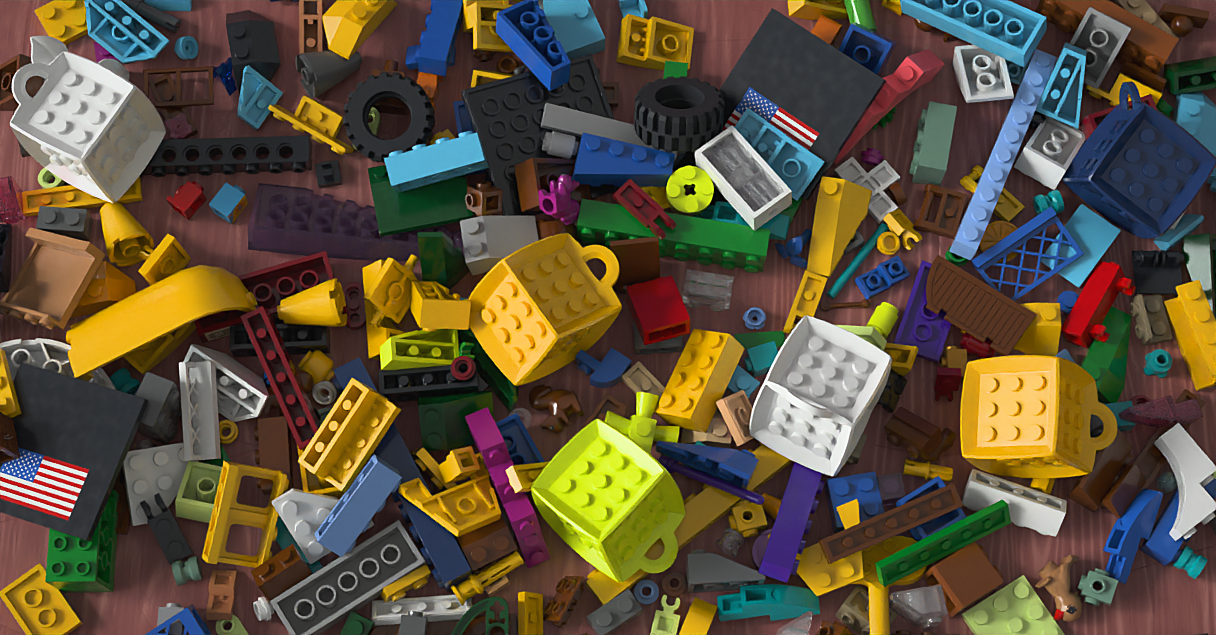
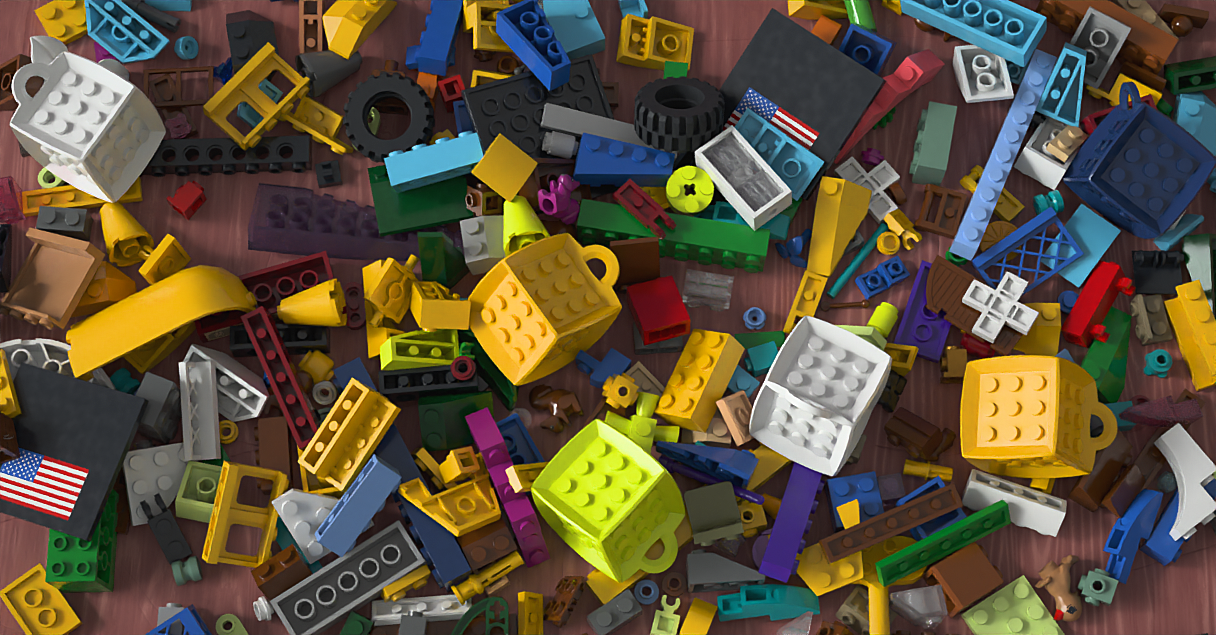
(221, 595): nougat slope -> none
(229, 202): dark azure brick -> none
(244, 88): none -> yellow window
(450, 91): none -> red brick
(504, 167): none -> yellow slope
(520, 225): none -> neon yellow cone
(612, 387): none -> yellow brick
(713, 513): none -> olive bracket
(946, 381): dark red plate -> none
(1000, 307): none -> white plate
(1067, 142): none -> tan plate
(1190, 562): teal wheel -> none

